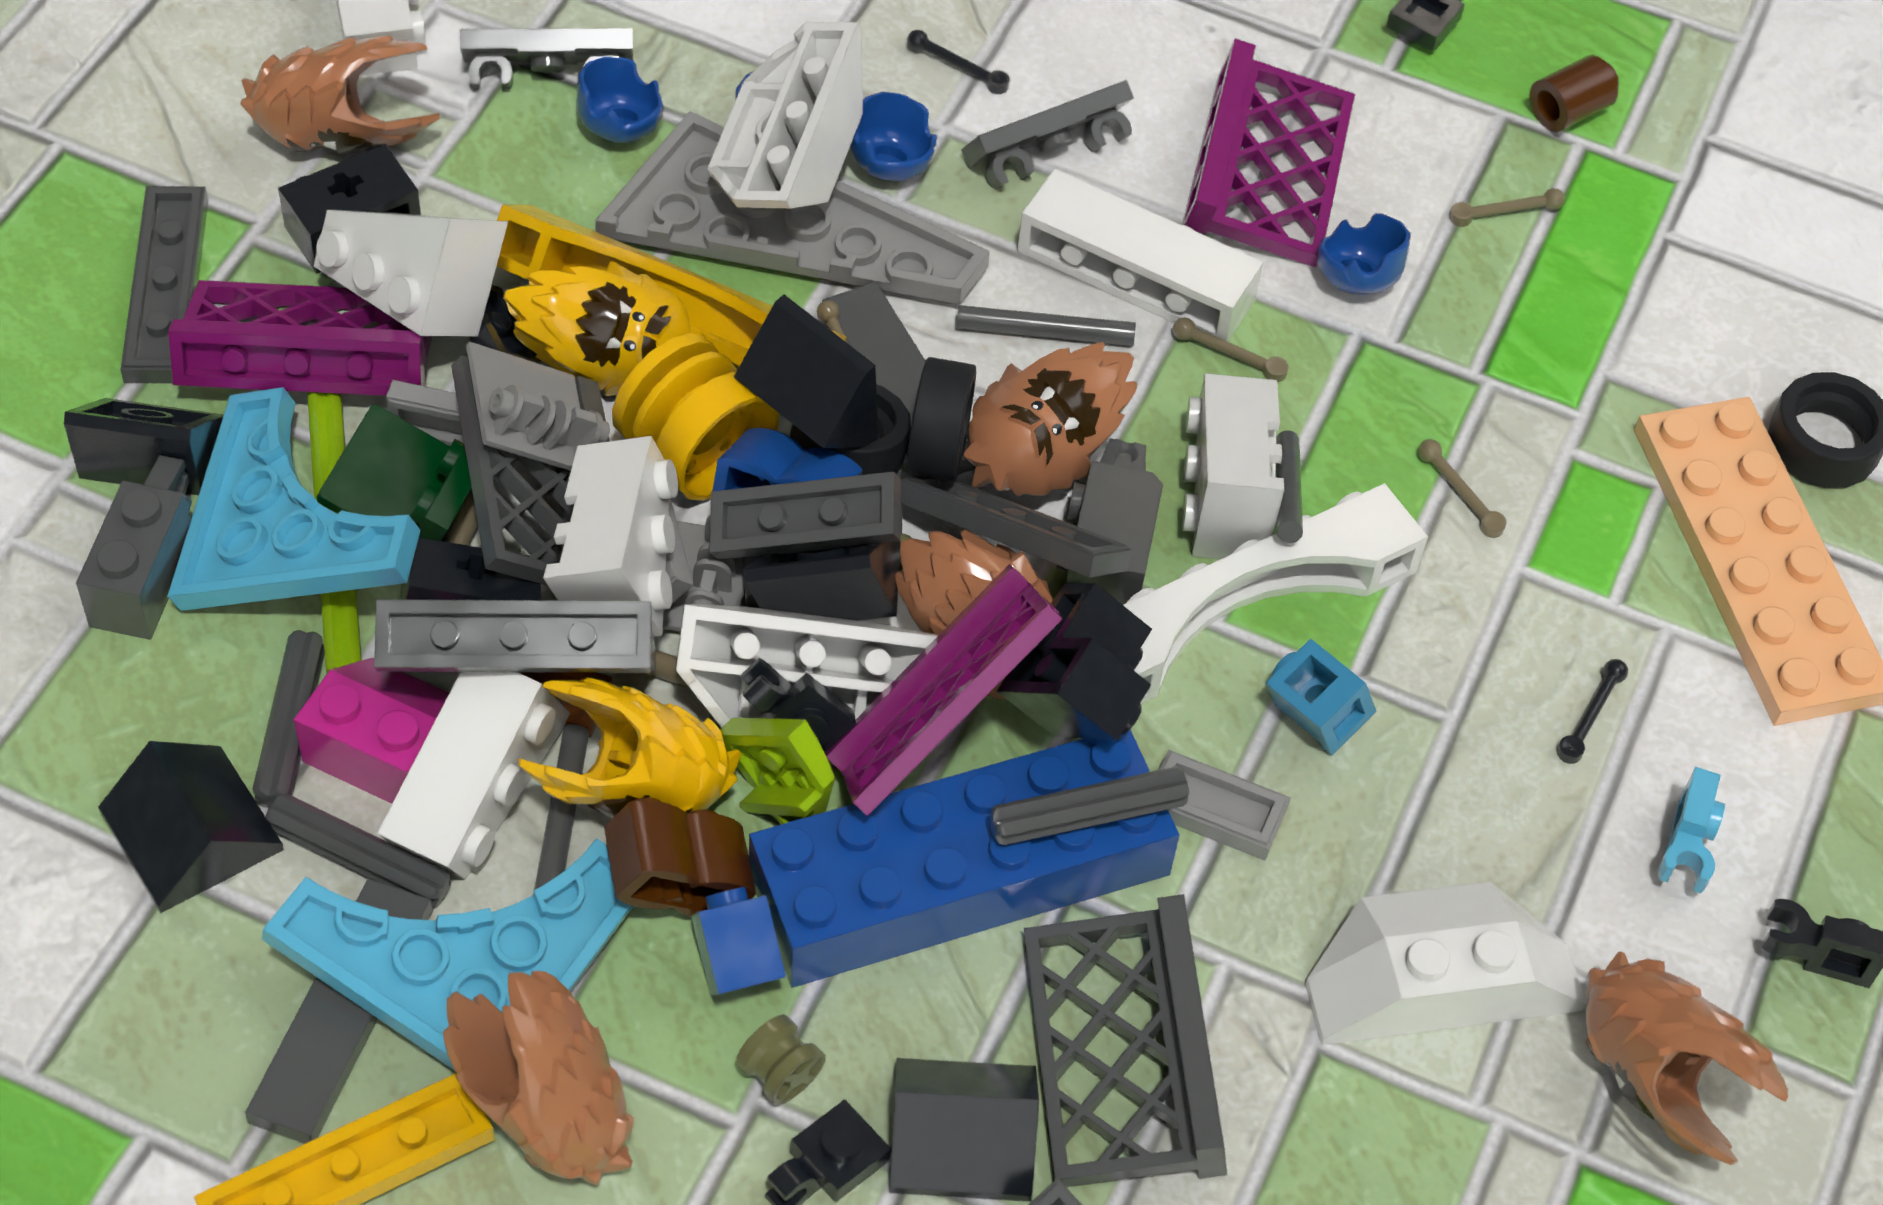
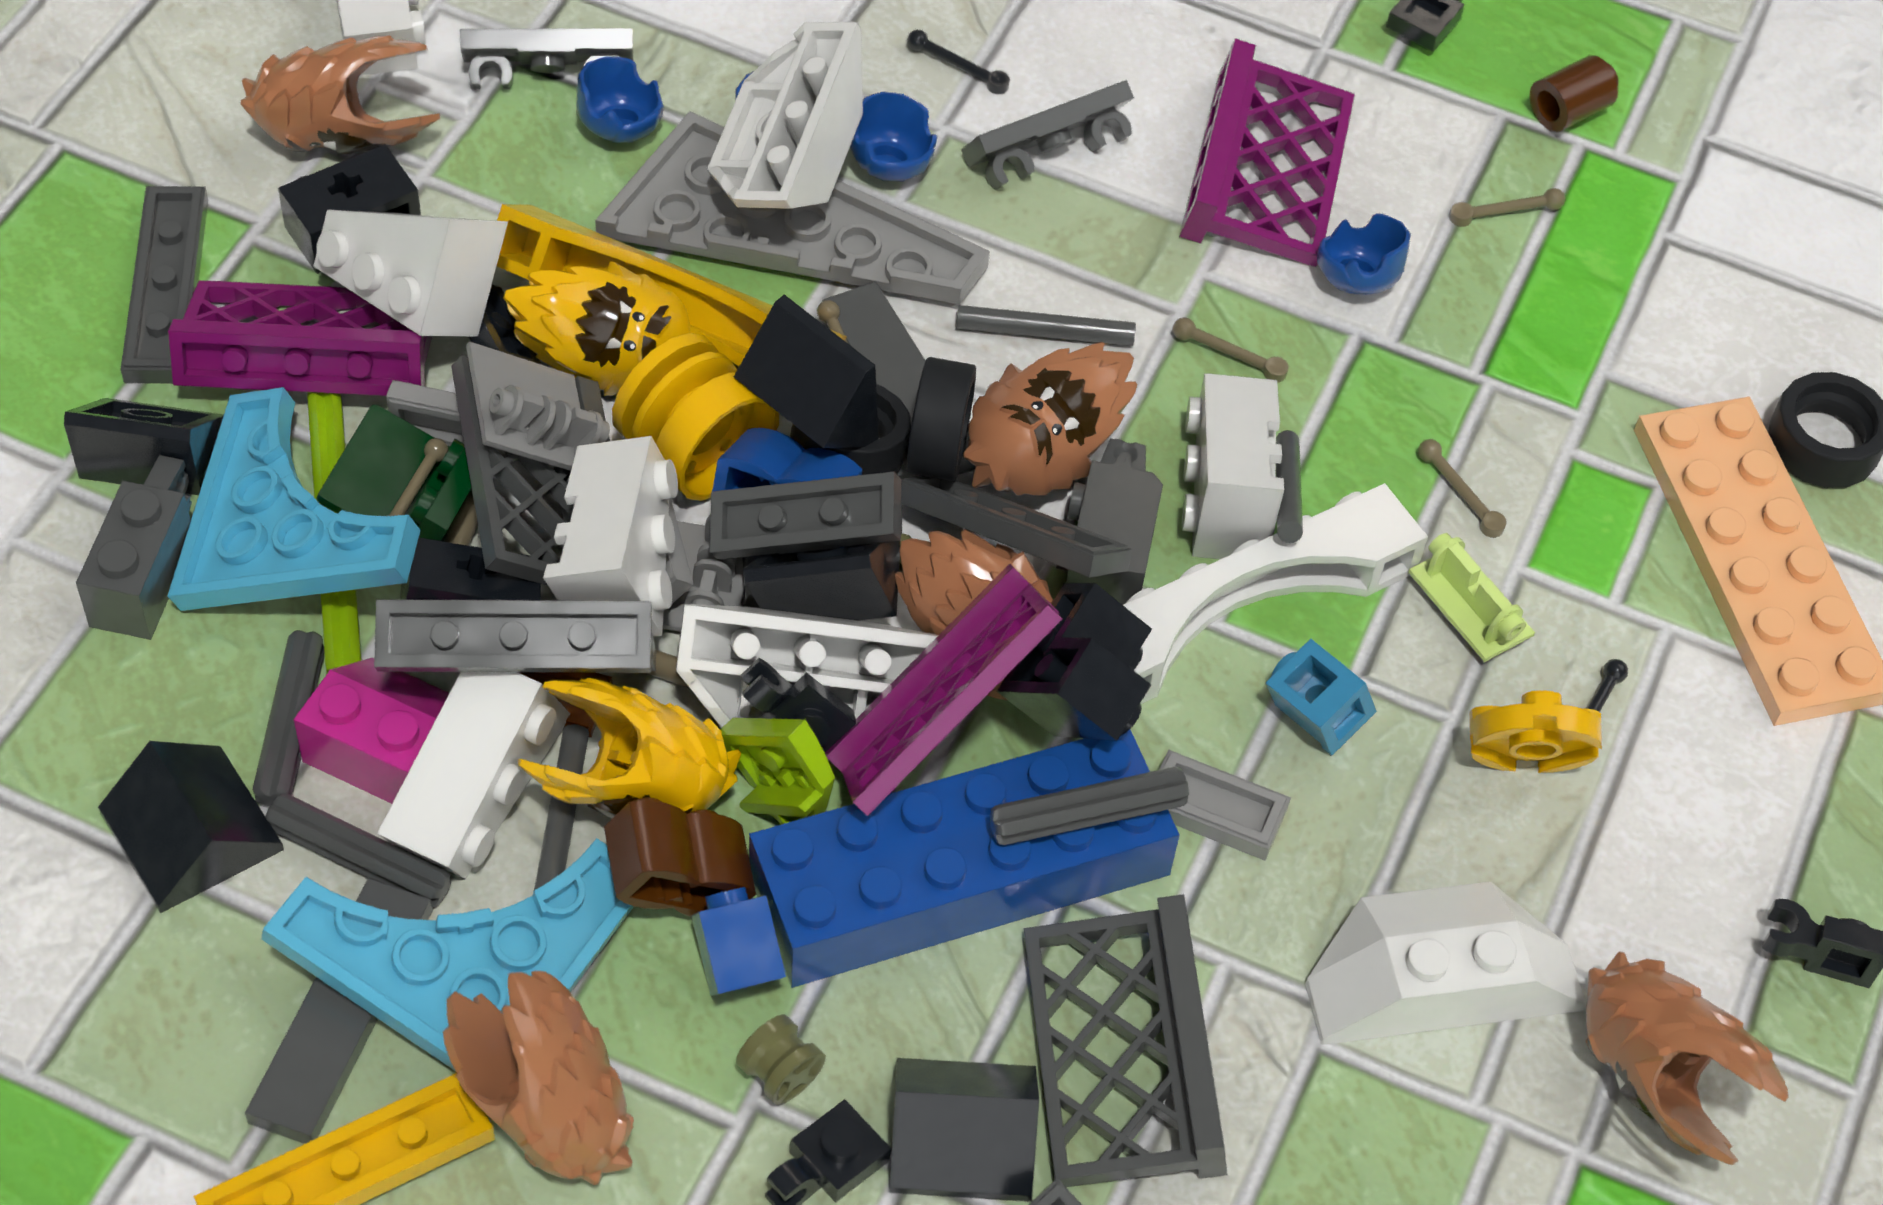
(434, 452): none -> dark tan hinge
(1138, 255): white brick -> none
(1470, 599): none -> yellowish green hinge
(1535, 731): none -> yellow plate
(1695, 818): medium azure plate -> none

